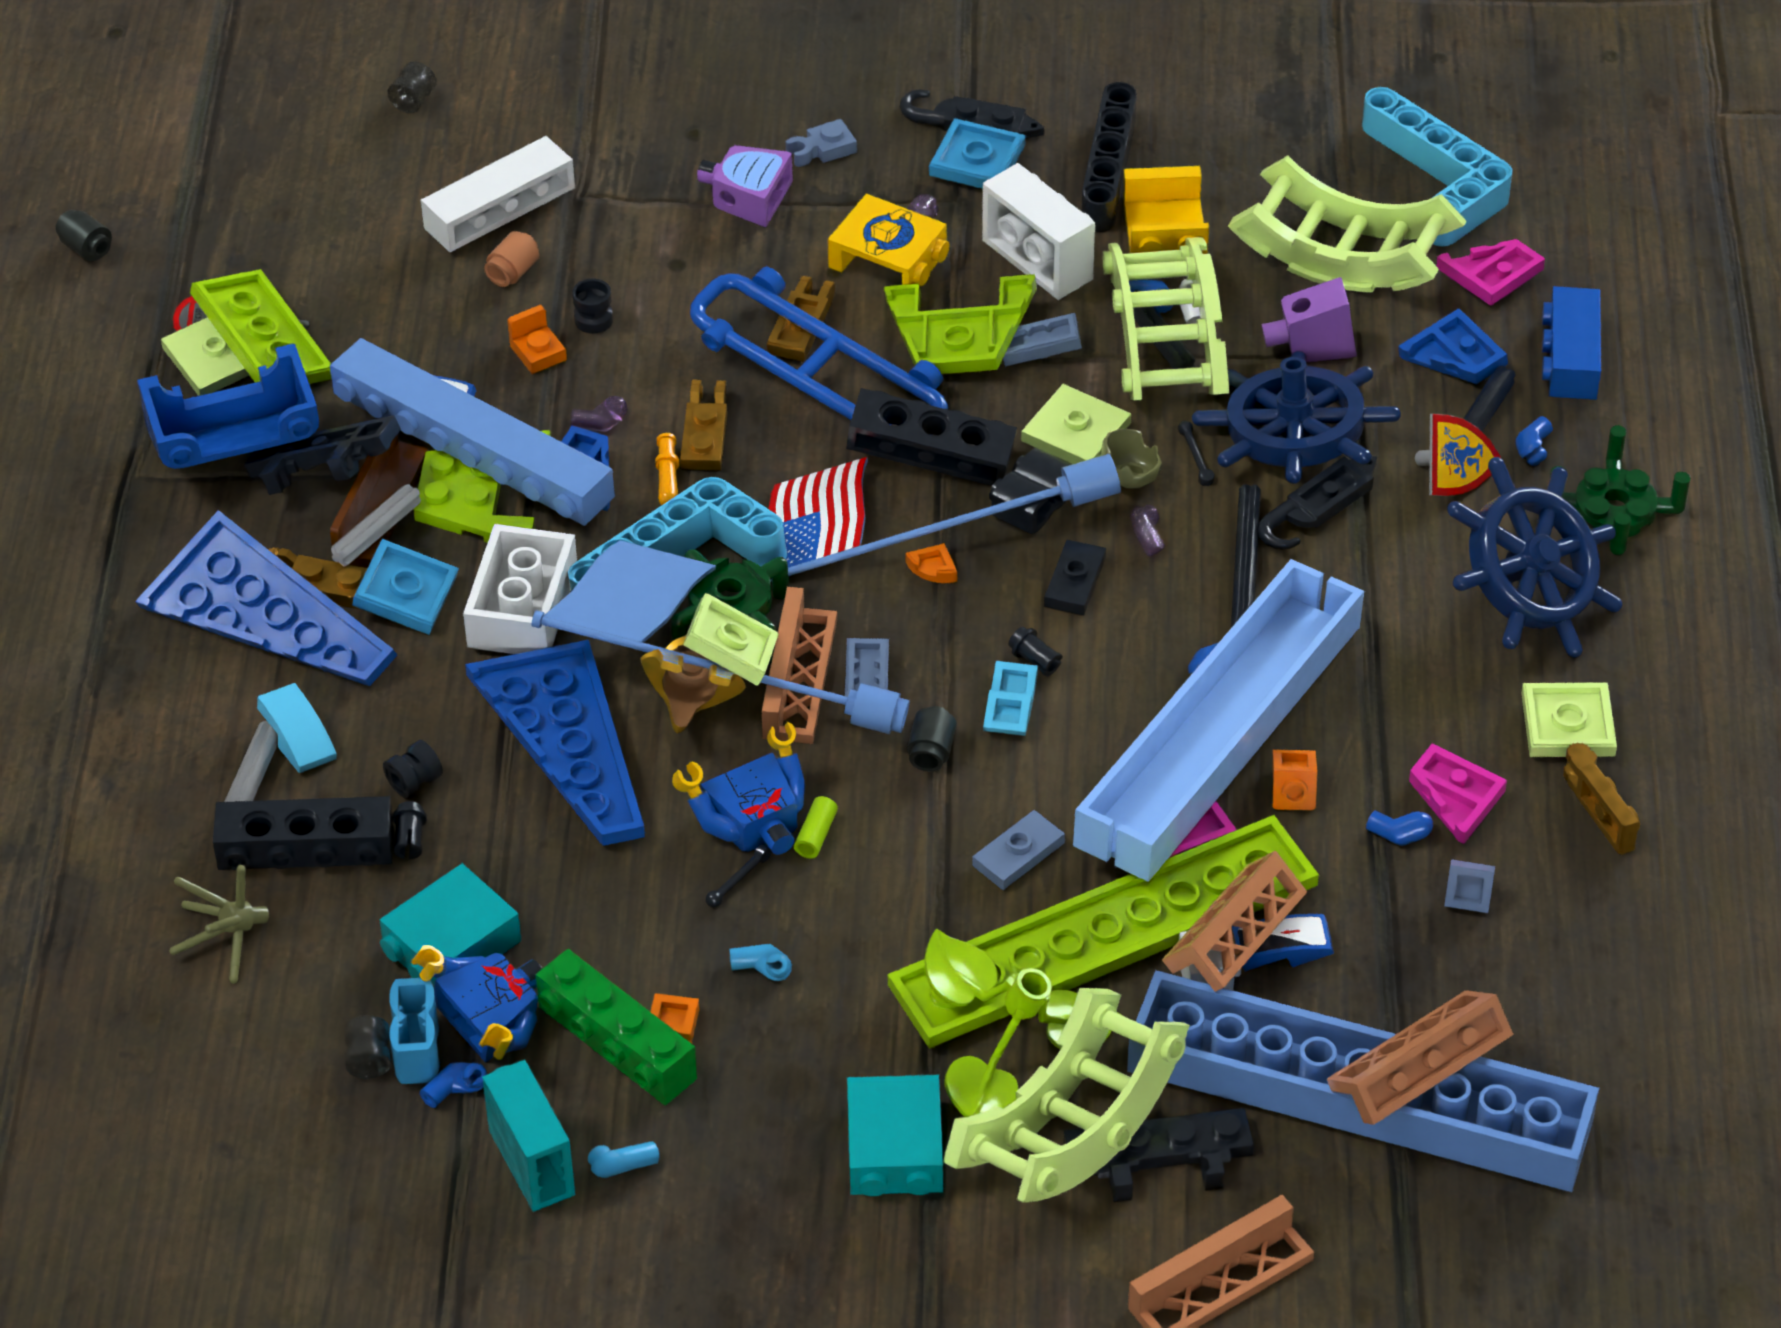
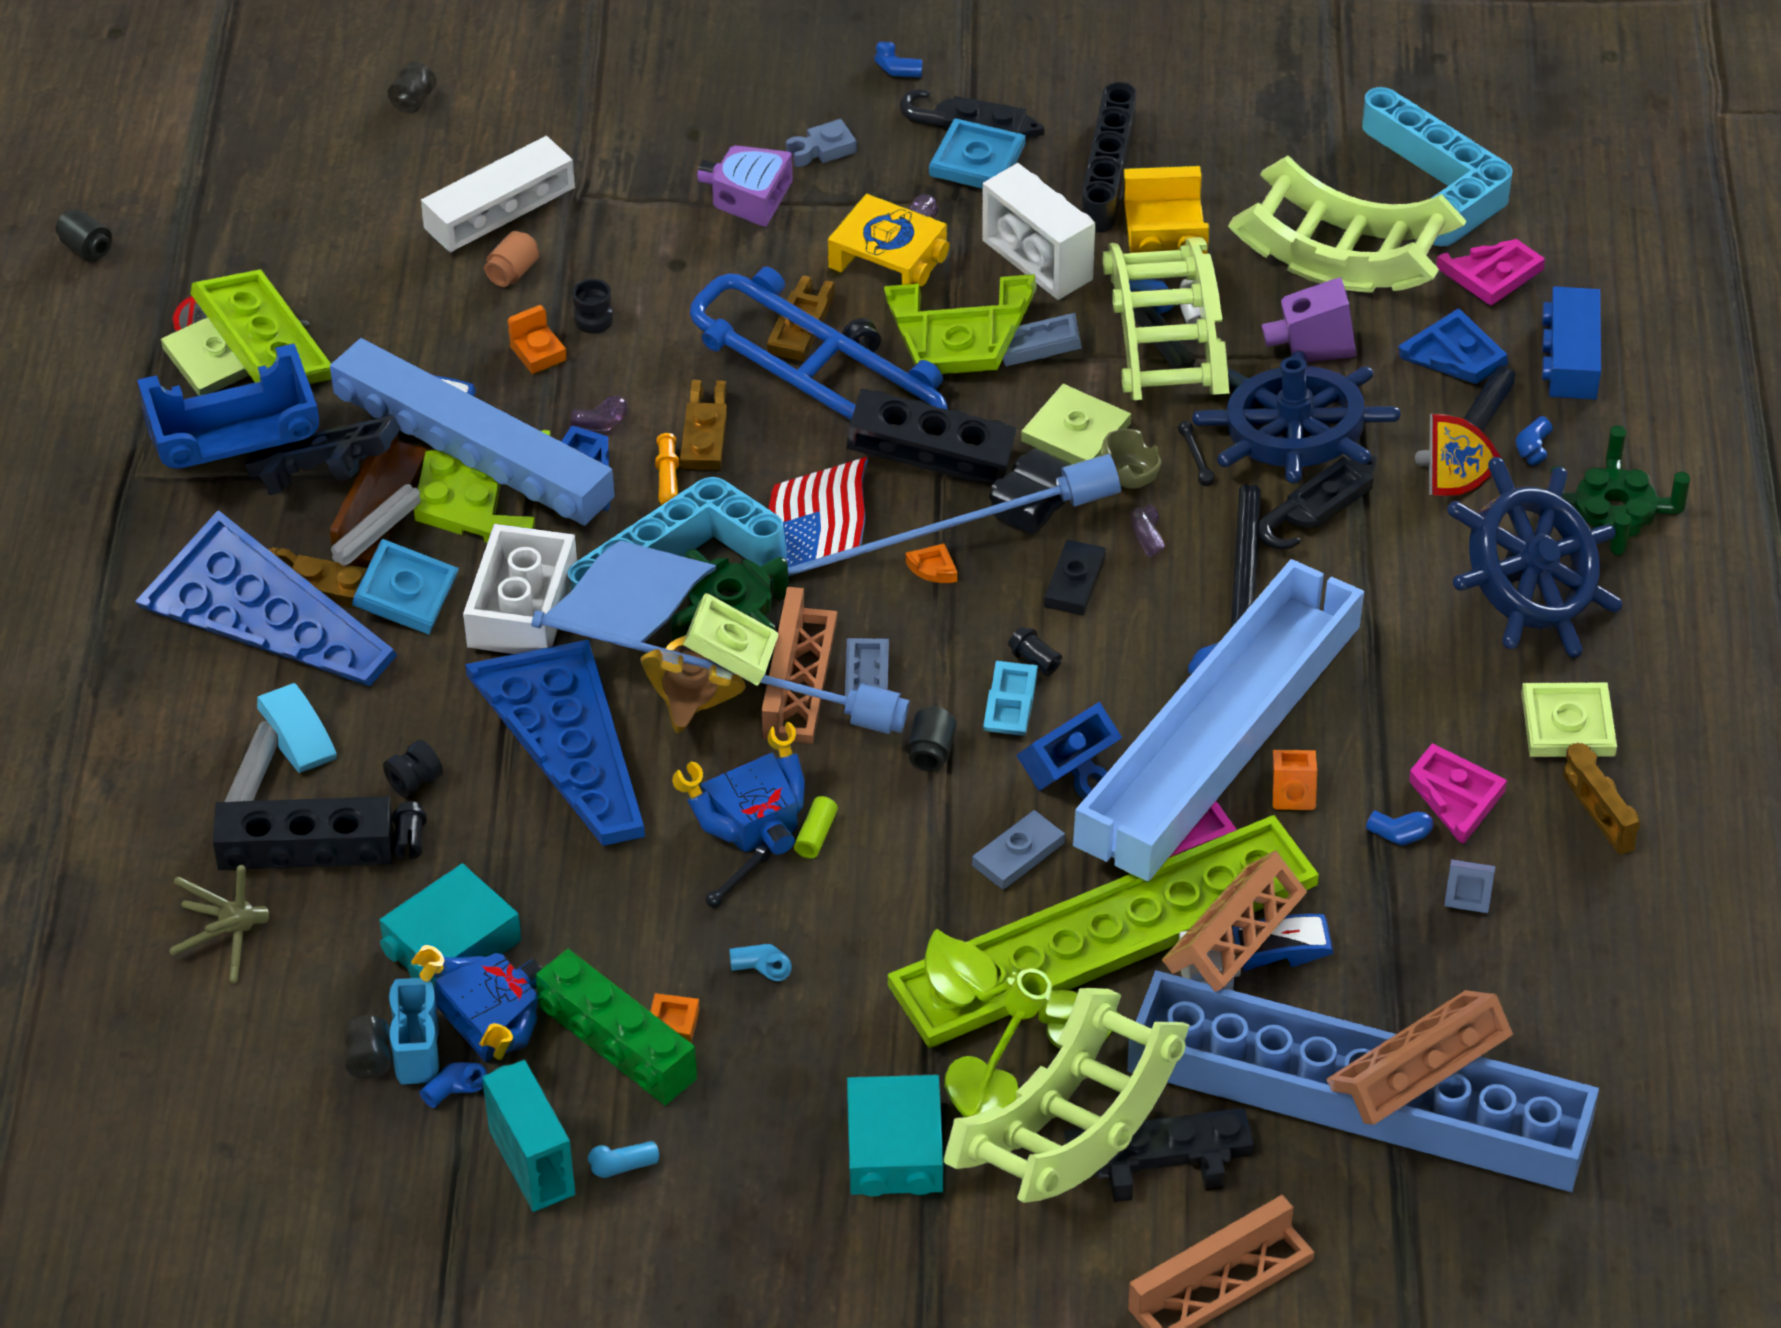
(865, 328): none -> black bush
(896, 66): none -> blue arm
(1071, 750): none -> blue brick

